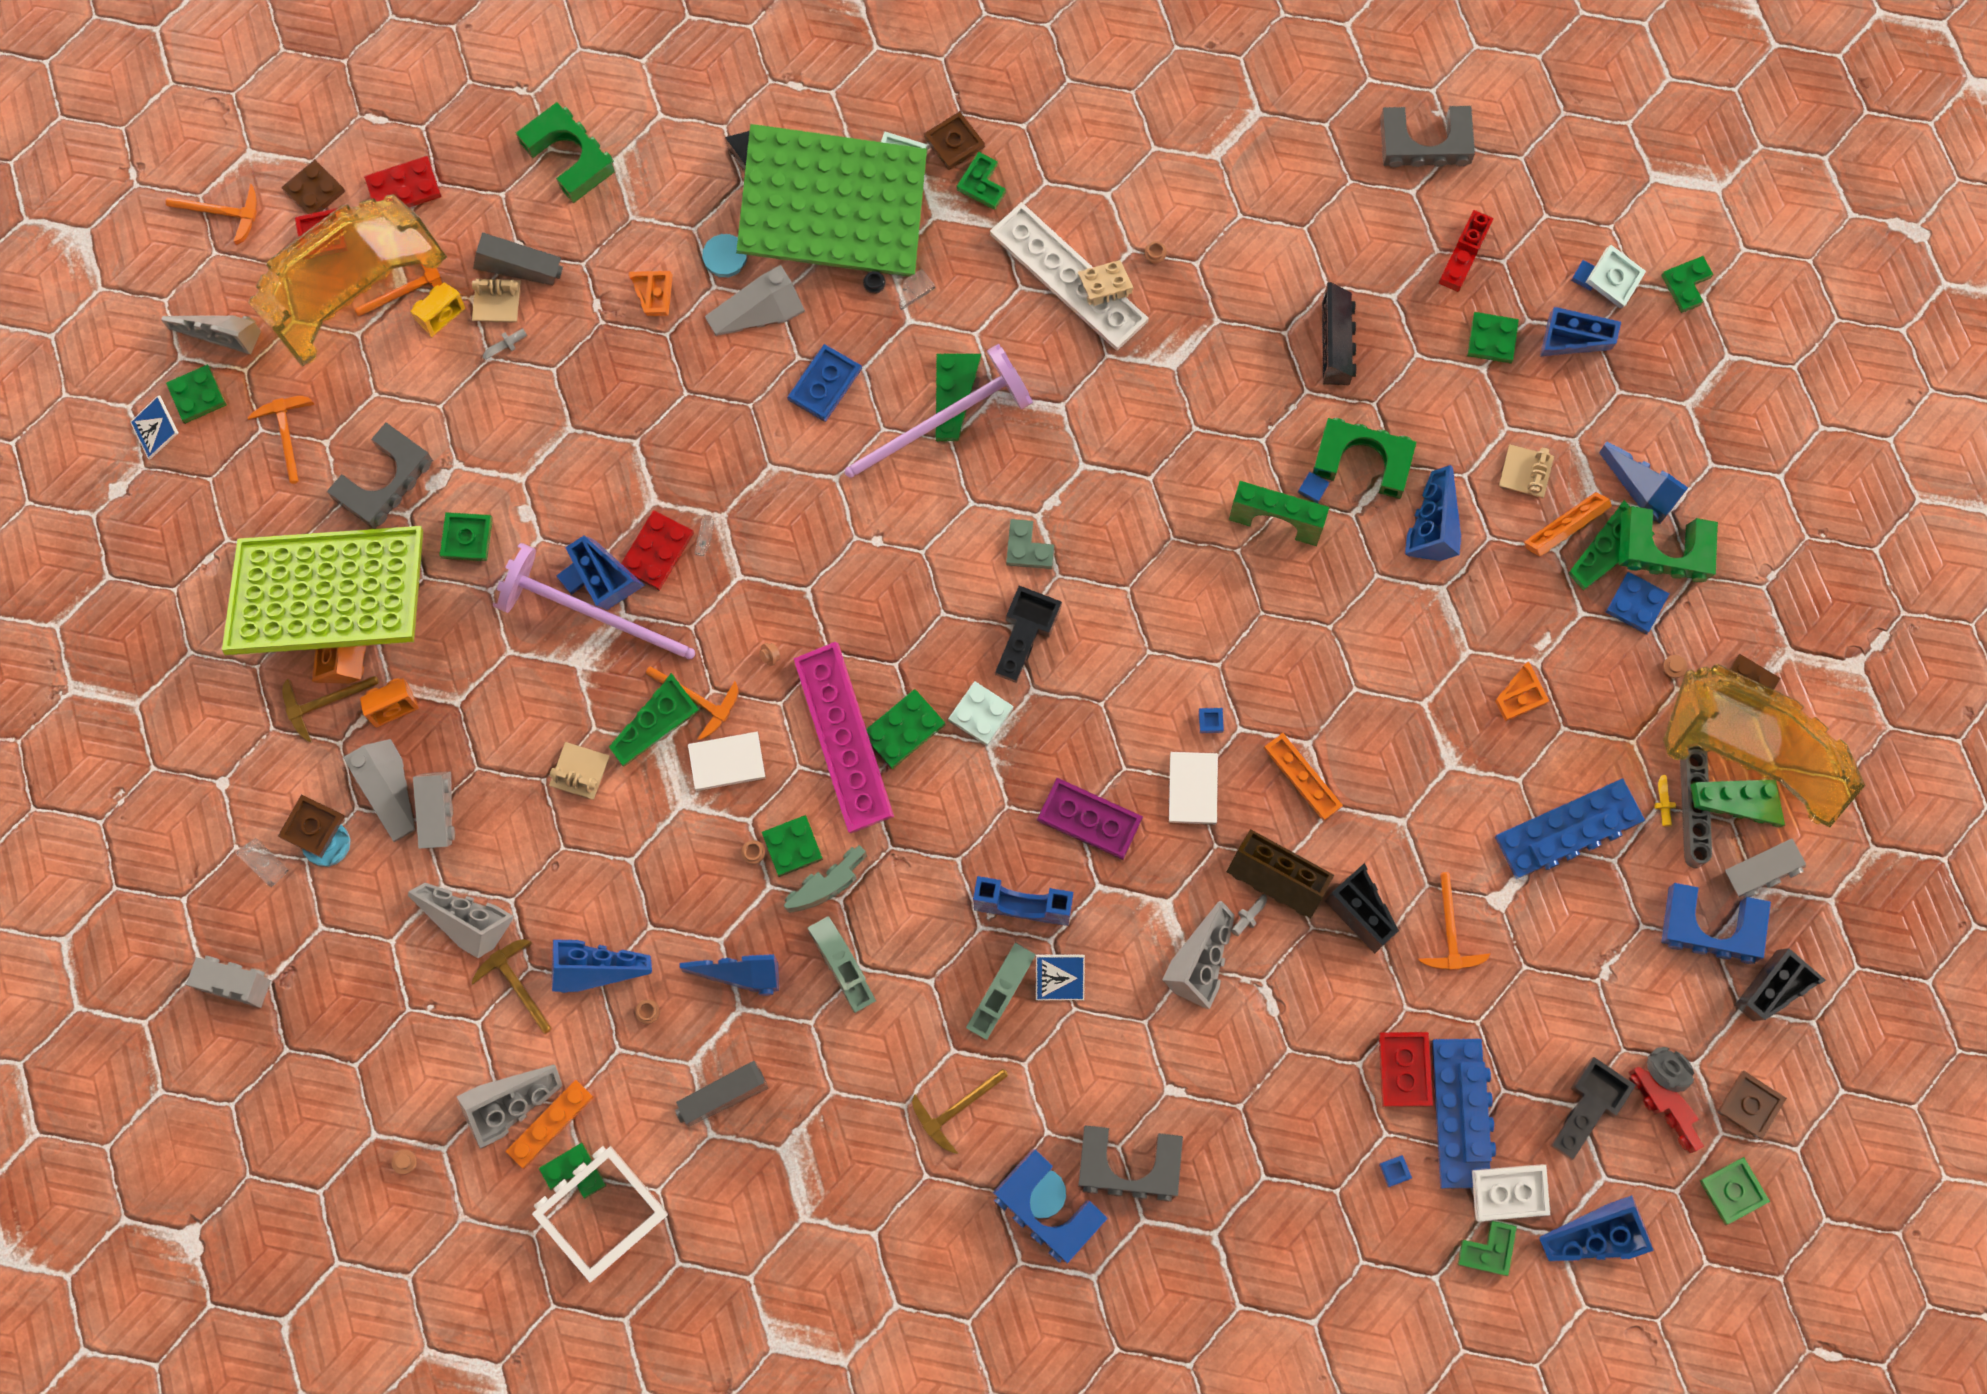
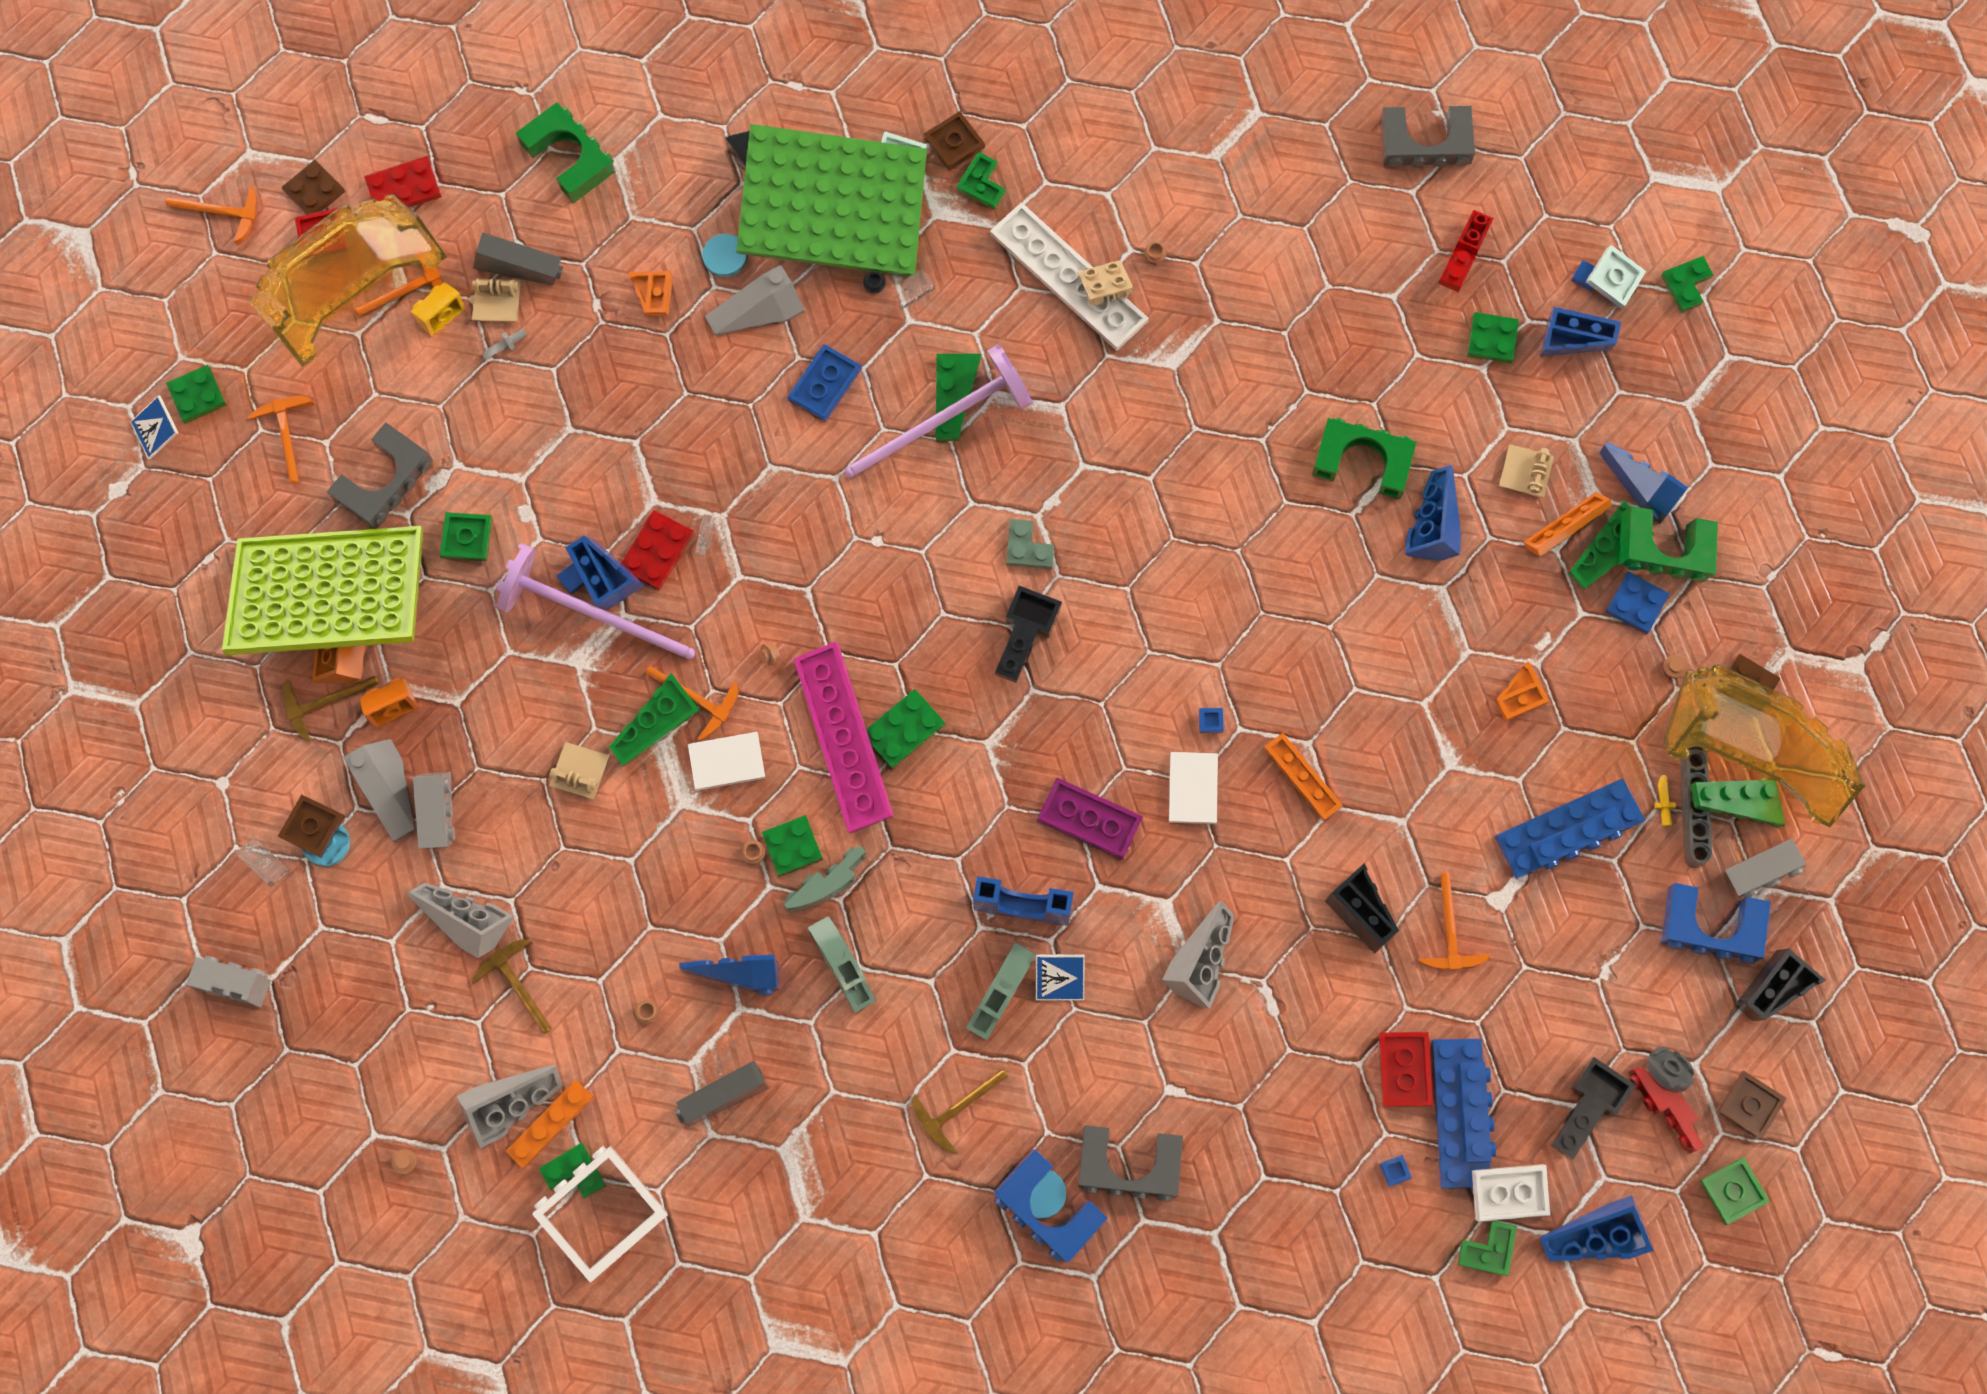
(226, 331): wedge -> none
(586, 967): blue wedge -> none
(980, 713): light aqua plate -> none
(1247, 917): light grey piece -> none
(1259, 501): green arch -> none
(1280, 873): dark brown slope -> none
(1313, 487): blue tile -> none
(1337, 336): black slope -> none

